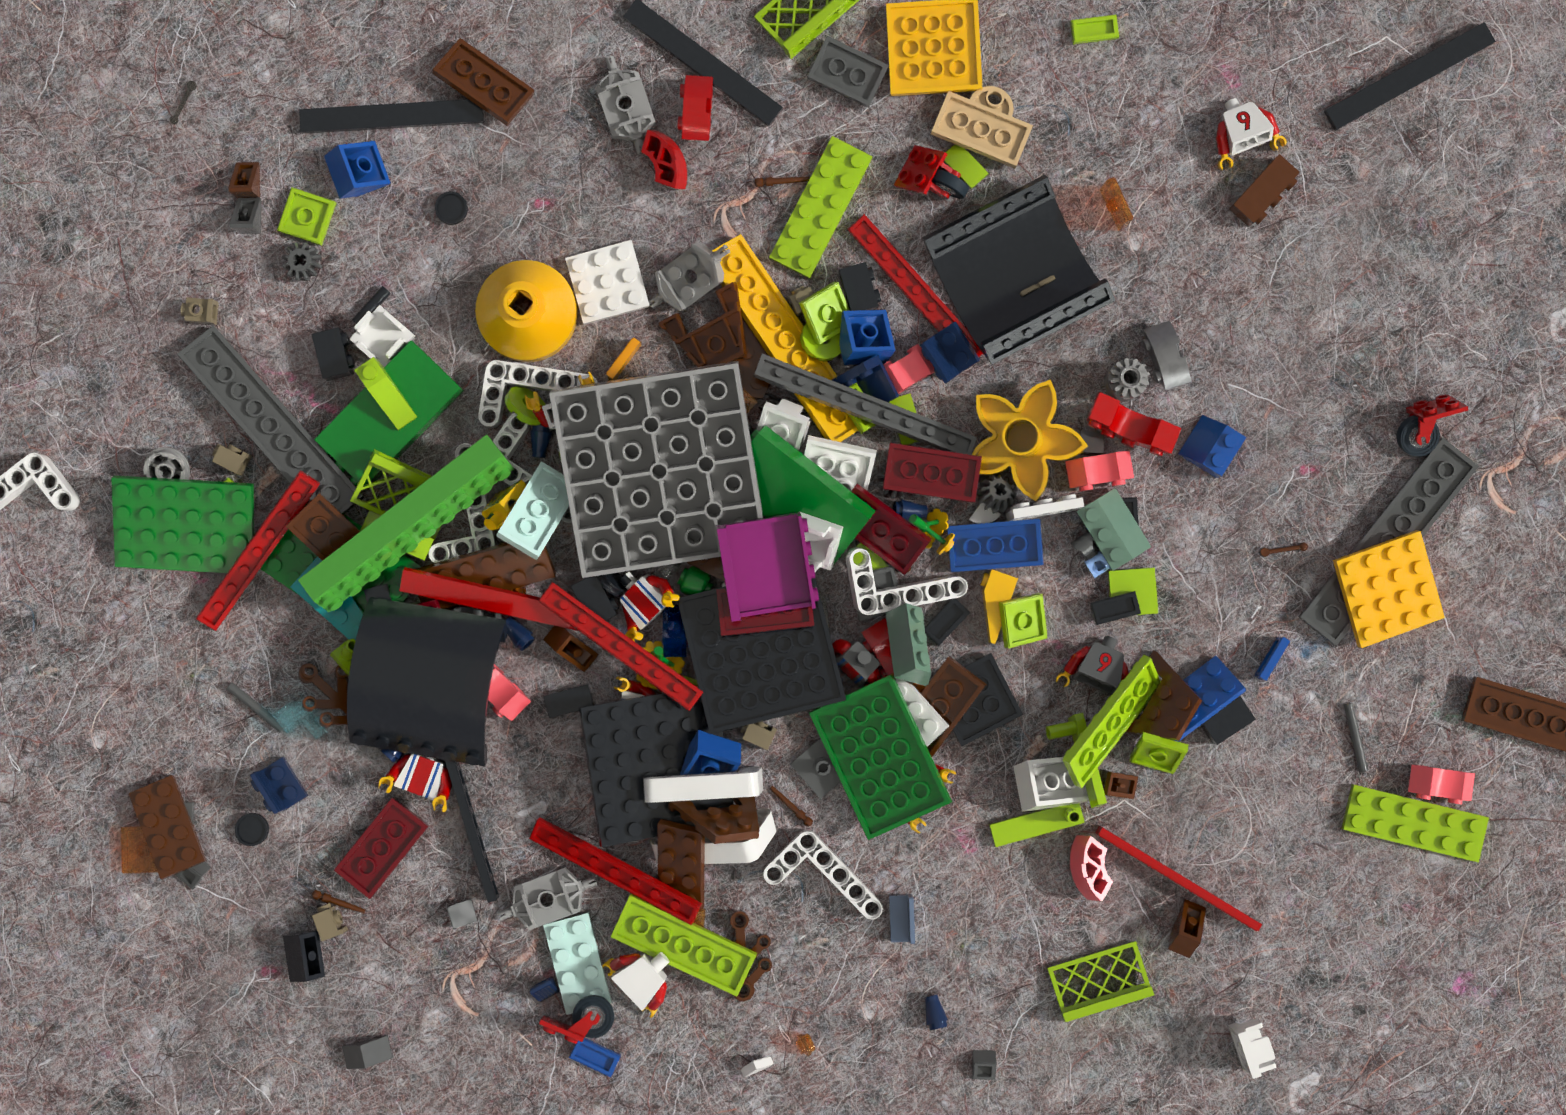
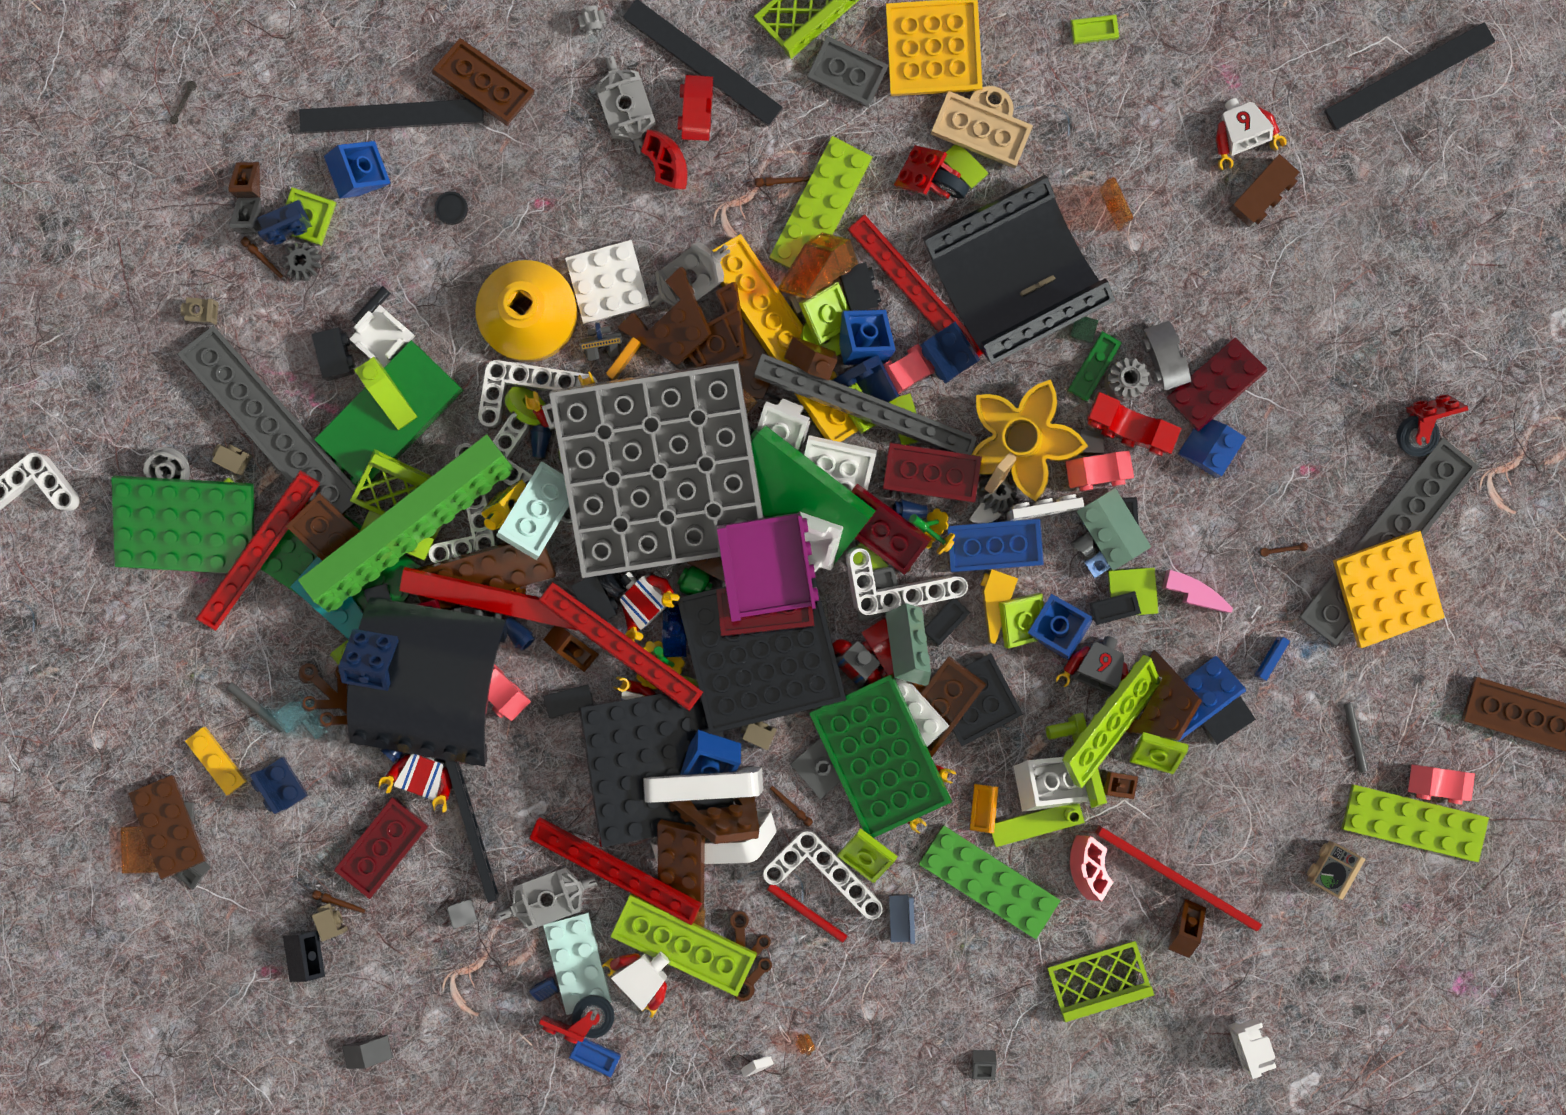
(216, 761): none -> yellow plate
(251, 829): black piece -> none
(253, 249): none -> reddish brown piece
(283, 223): none -> dark blue bracket
(368, 659): none -> dark blue bracket
(591, 19): none -> light grey gear
(591, 344): none -> dark grey hips
(678, 330): none -> reddish brown wing
(806, 912): none -> red bar
(811, 357): none -> reddish brown slope
(819, 265): none -> clear orange slope
(867, 855): none -> lime tile
(935, 1014): dark blue cone -> none
(984, 808): none -> light orange tile
(989, 882): none -> bright green plate
(1000, 473): none -> tan tile
(1060, 626): none -> blue slope
(1084, 329): none -> clear green tile
(1094, 366): none -> green tile
(1195, 591): none -> bright pink slope
(1217, 384): none -> dark red plate
(1335, 869): none -> slope

